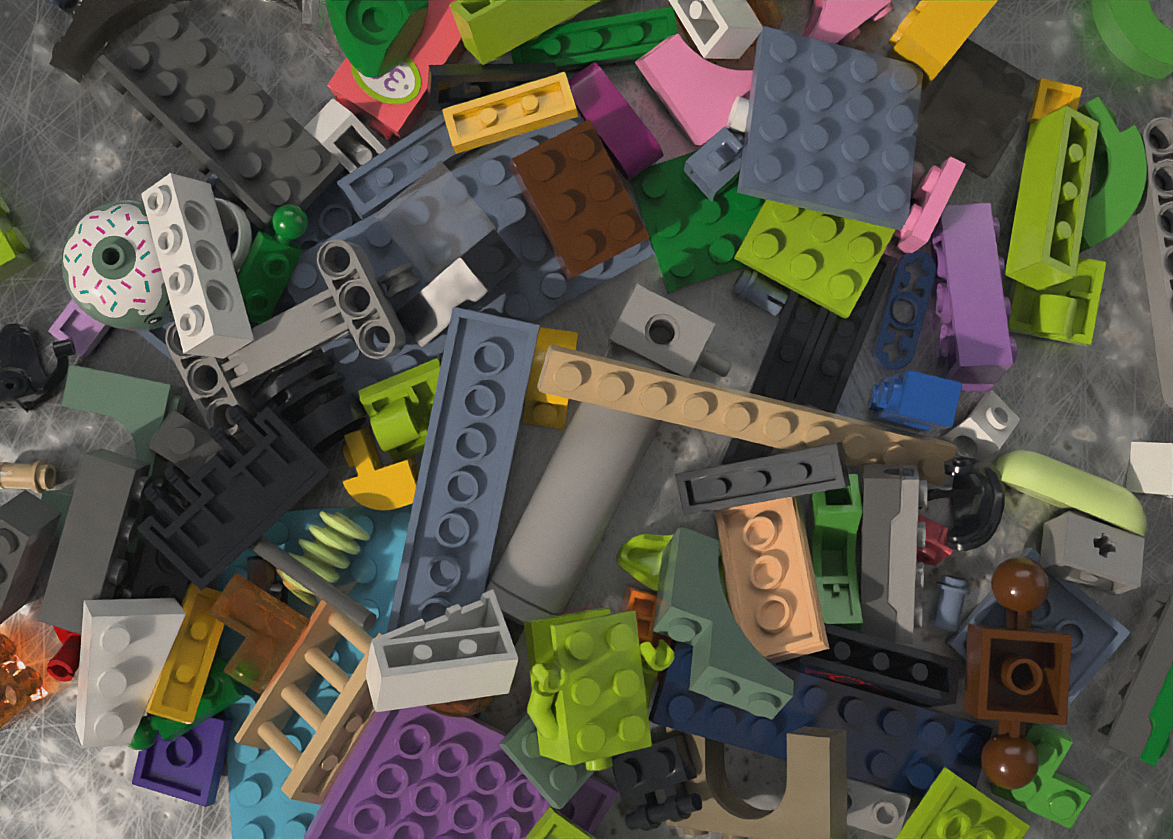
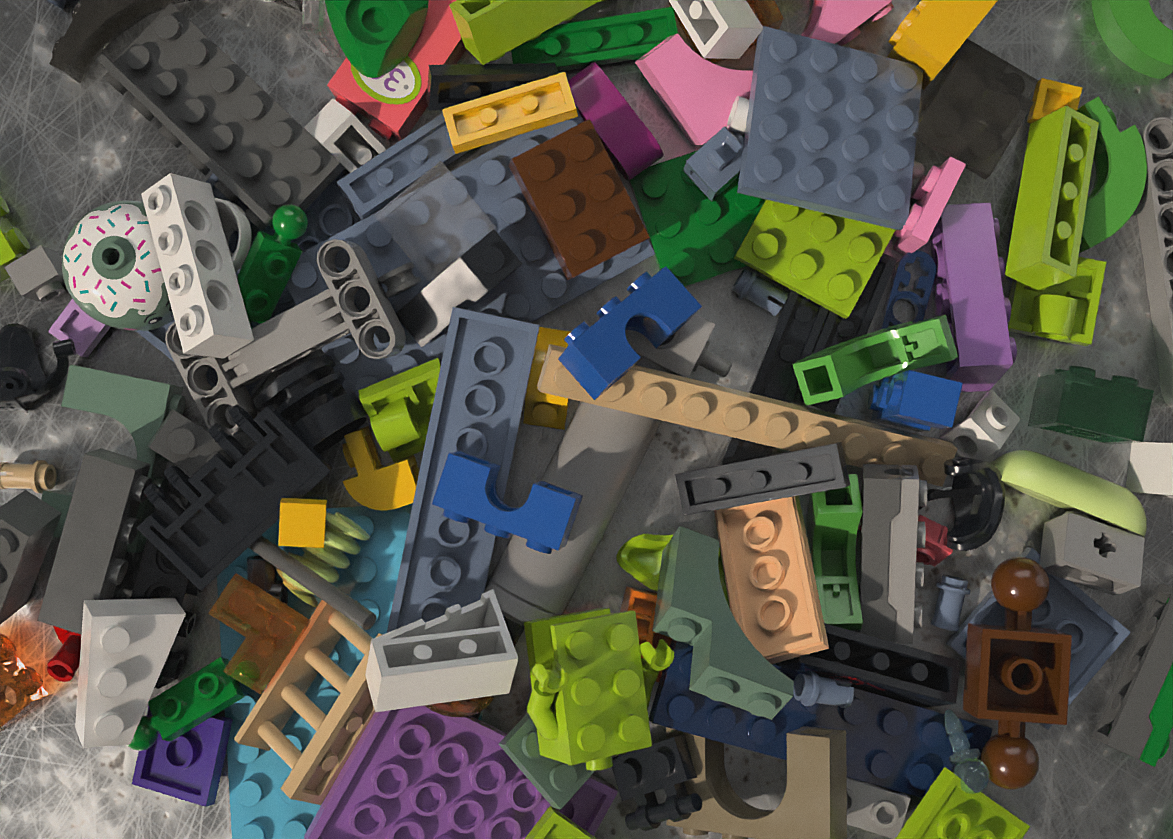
(38, 274): none -> light grey plate
(189, 660): yellow plate -> none
(302, 522): none -> yellow tile
(470, 492): none -> blue arch
(601, 353): none -> blue arch
(813, 689): none -> sand blue pin
(874, 356): none -> bright green arch
(968, 767): none -> clear light blue bar
(1050, 792): bright green plate -> none
(1091, 407): none -> clear green brick

